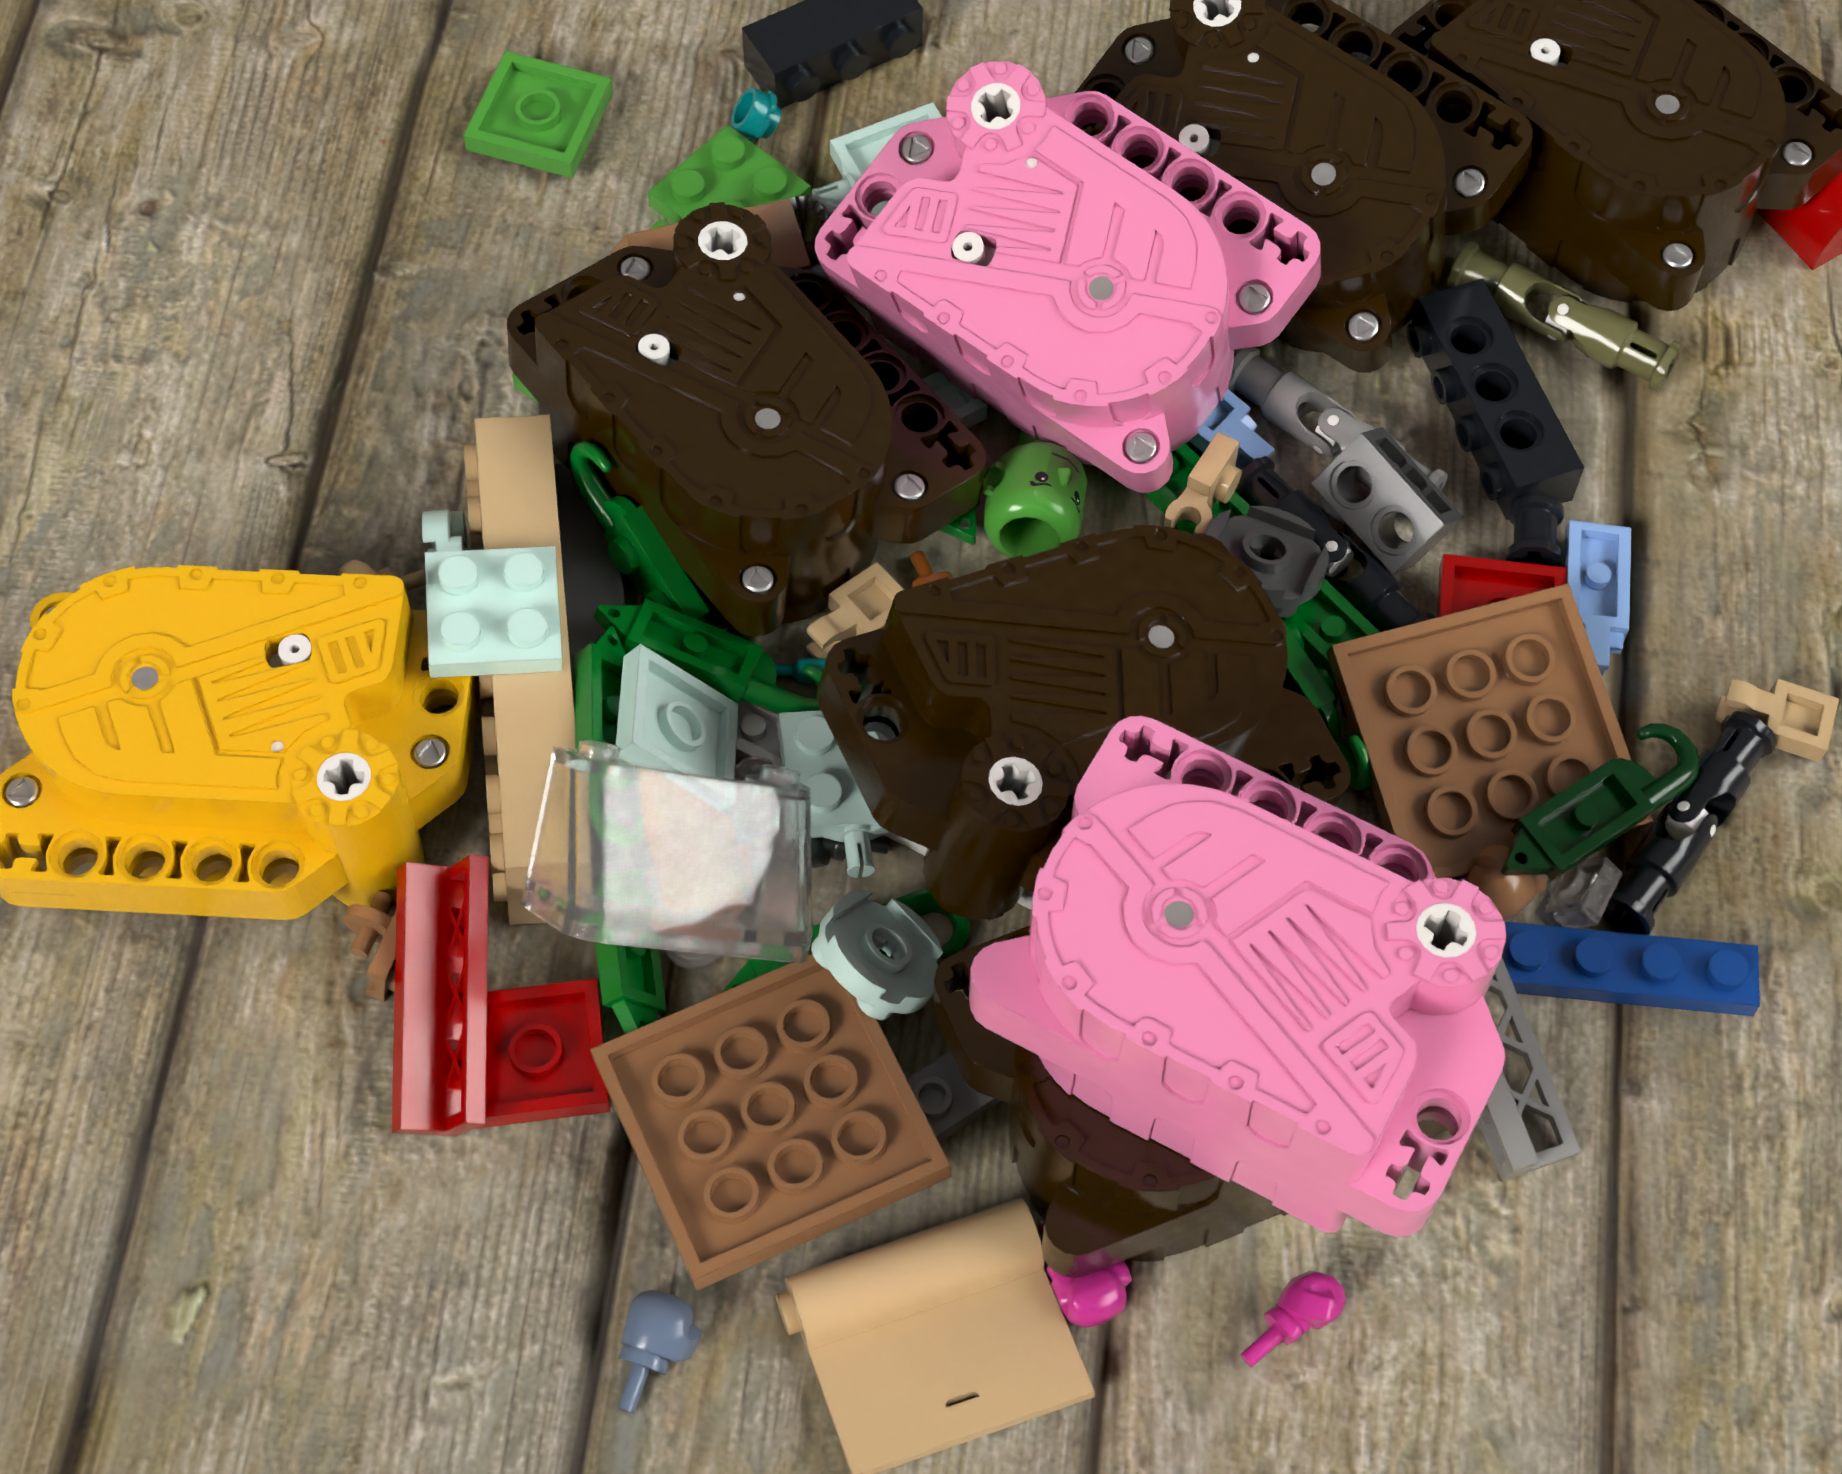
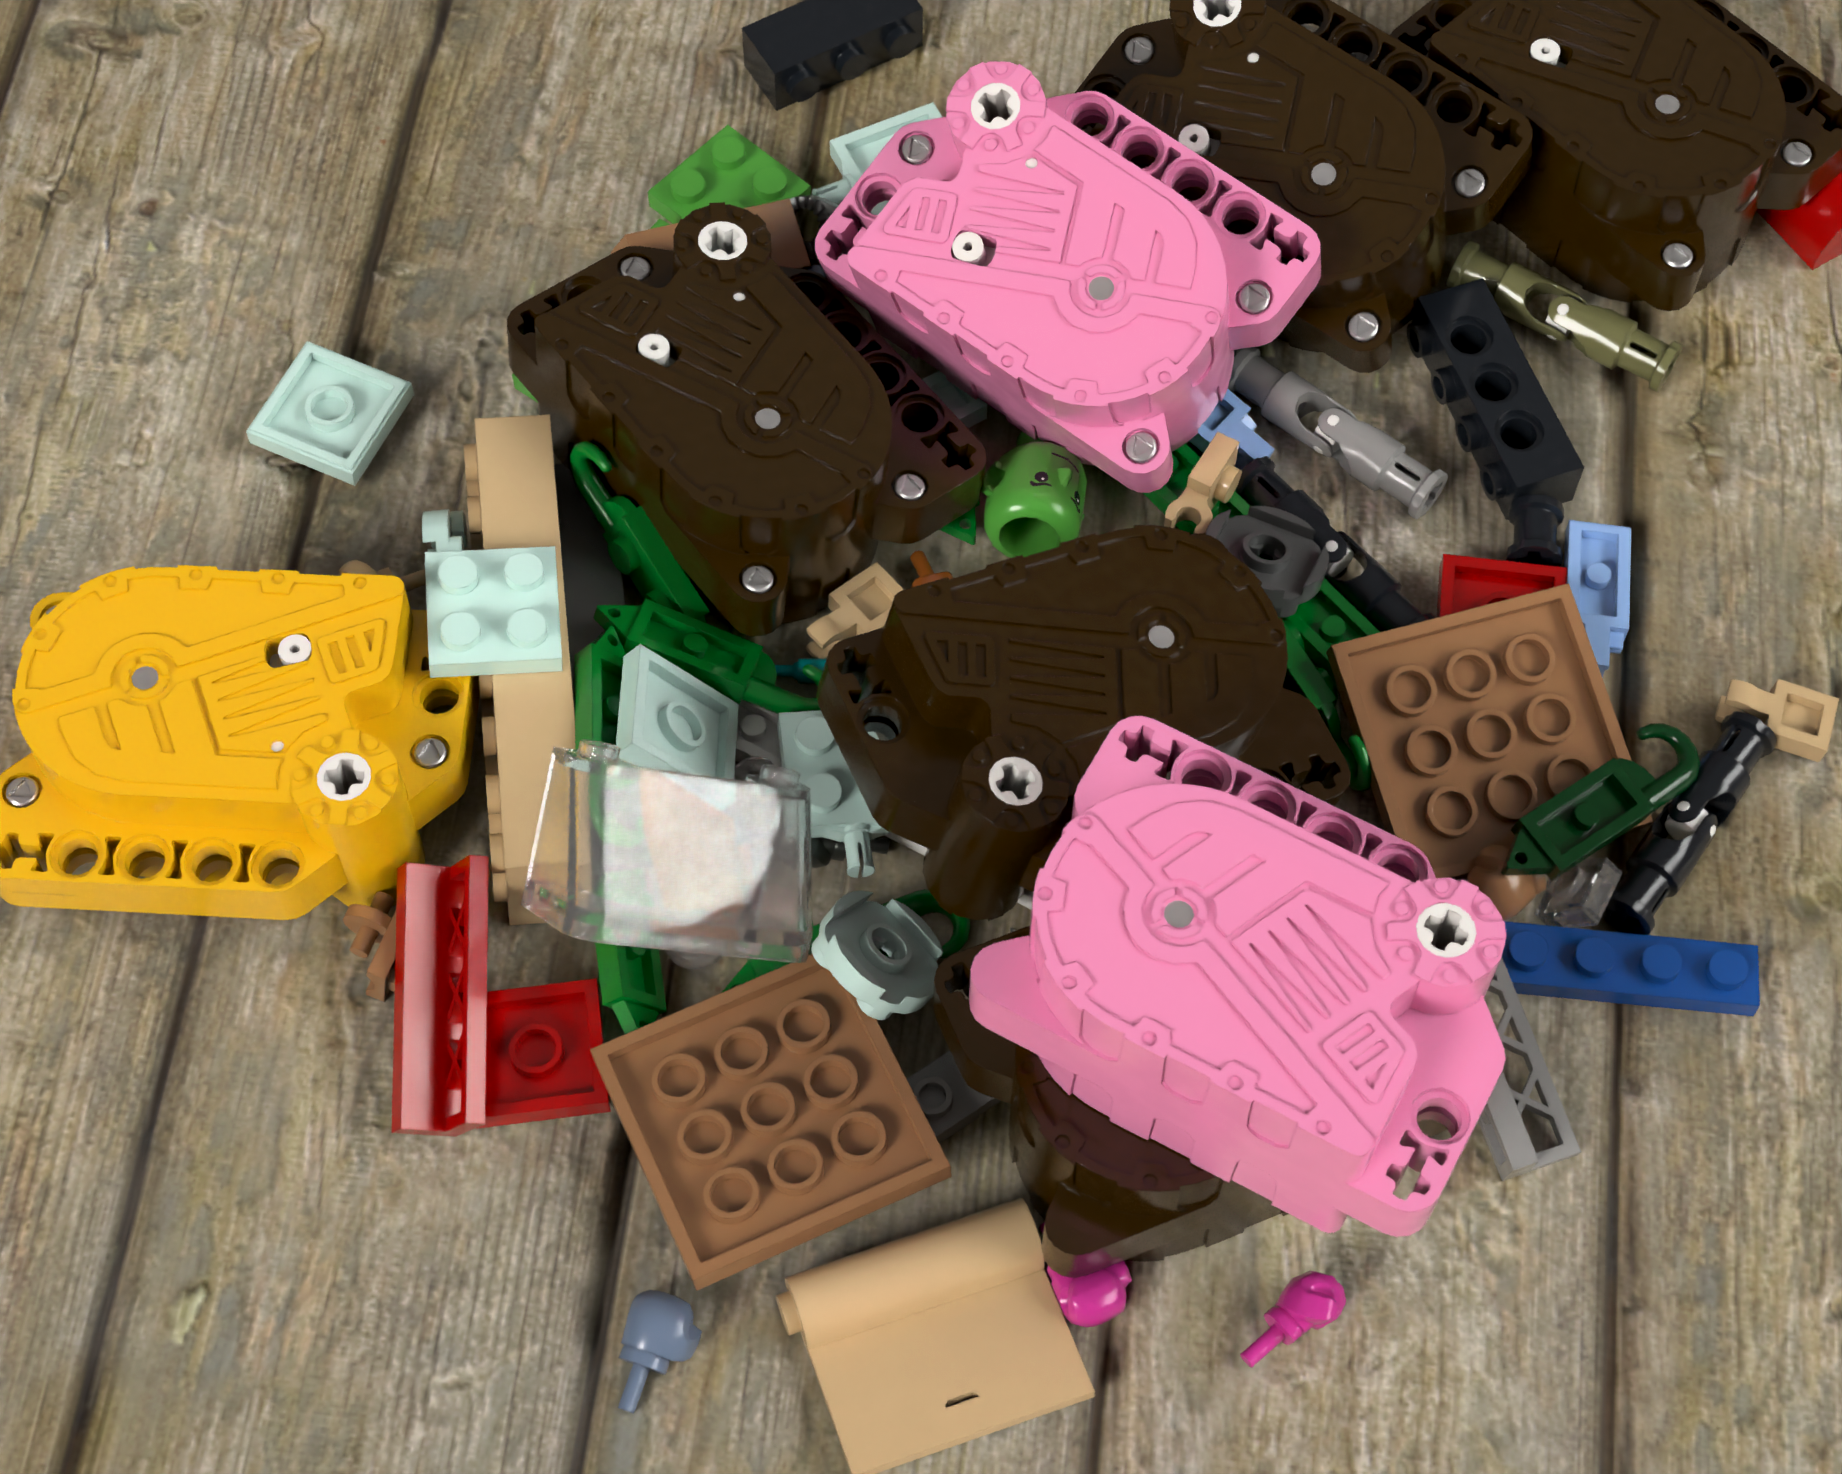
(330, 413): none -> light aqua plate
(538, 114): bright green plate -> none
(756, 114): teal plate -> none
(1396, 488): dark grey brick -> none

